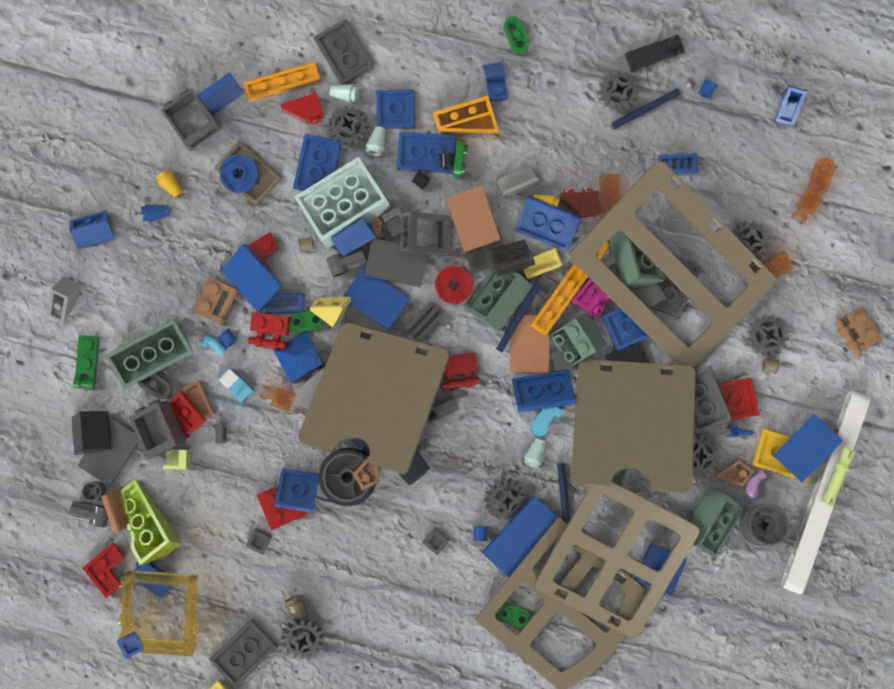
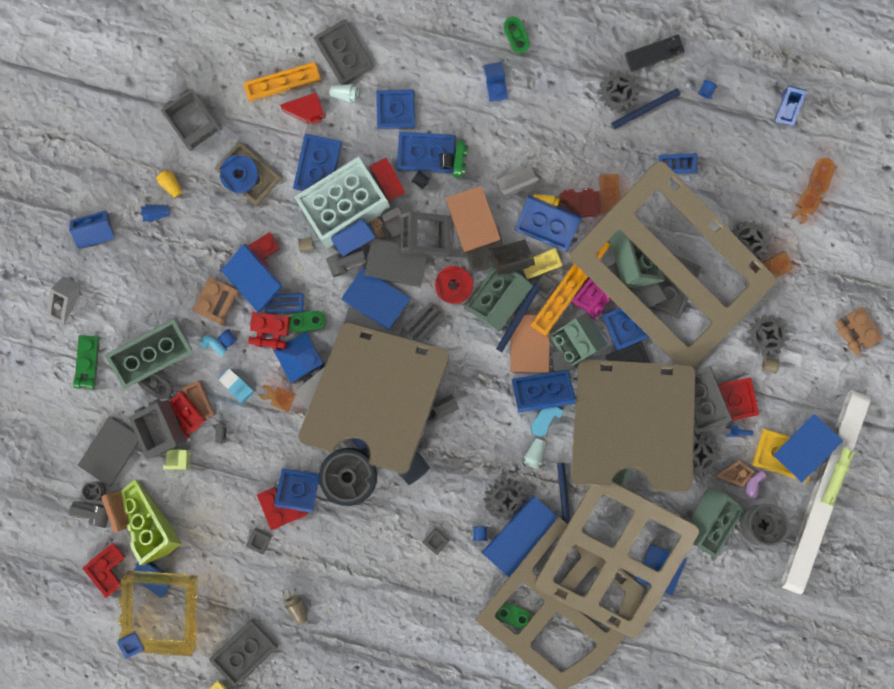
(91, 432): black slope -> none
(221, 93): blue tile -> none
(297, 632): dark grey gear -> none
(330, 308): light yellow slope -> none
(354, 122): dark grey gear -> none
(366, 475): medium nougat piece -> none
(375, 144): light aqua cone -> none
(387, 179): none -> red slope
(460, 365): red plate -> none
(469, 117): light orange wedge -> none

